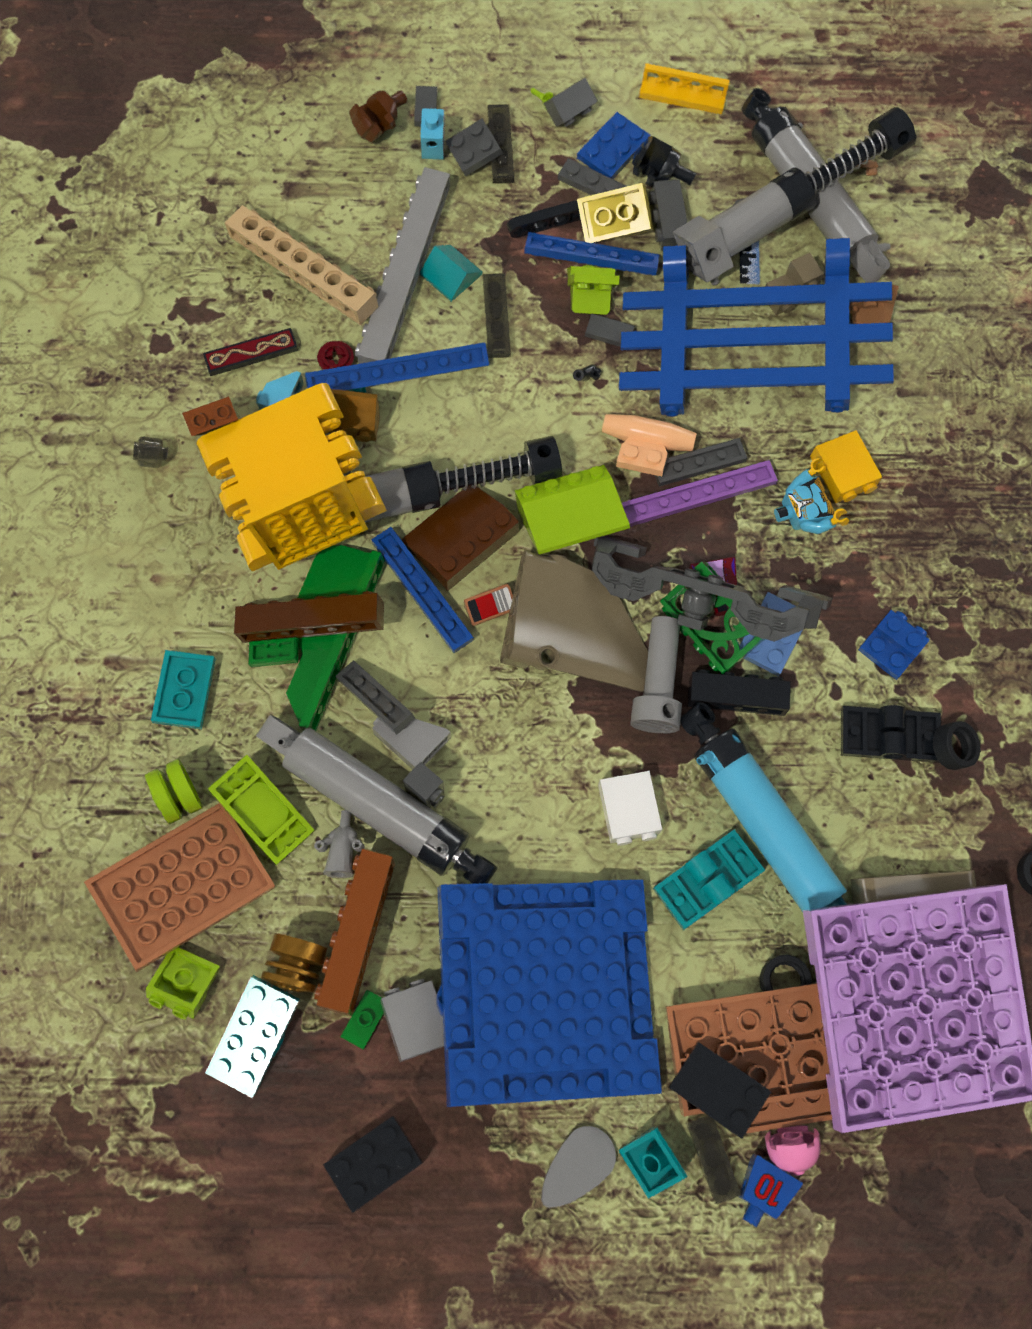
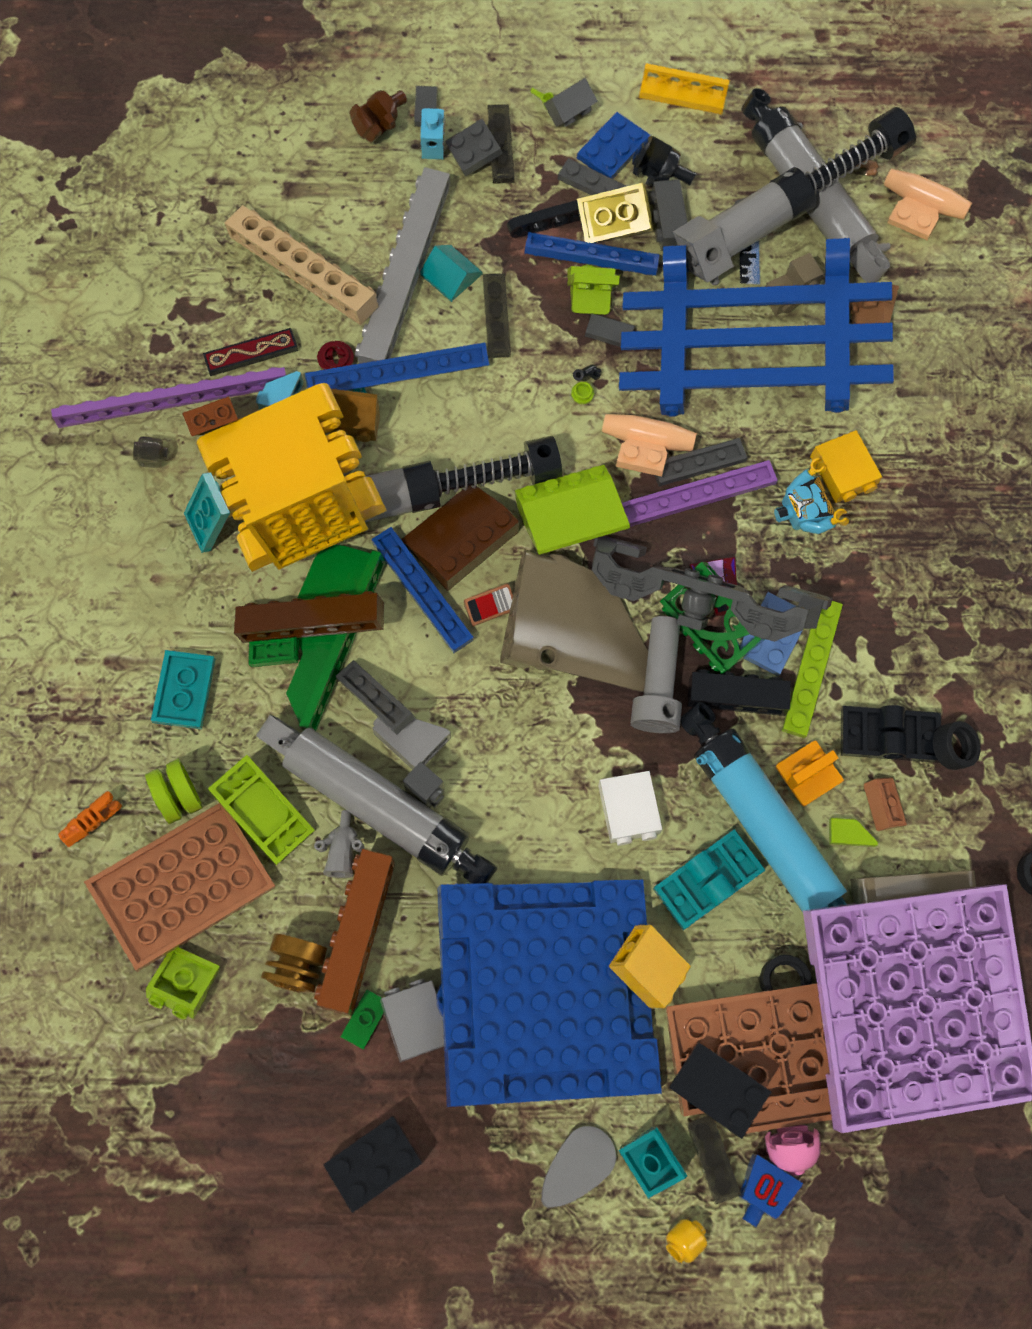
(89, 819): none -> orange hinge
(164, 398): none -> medium lavender plate
(206, 512): none -> teal plate
(253, 1036): plate -> none
(582, 393): none -> lime plate
(650, 966): none -> yellow brick
(686, 1240): none -> yellow head
(810, 772): none -> light orange bracket
(811, 672): none -> lime plate
(849, 833): none -> lime tile
(884, 804): none -> nougat slope
(894, 644): blue plate -> none
(922, 203): none -> light nougat plate

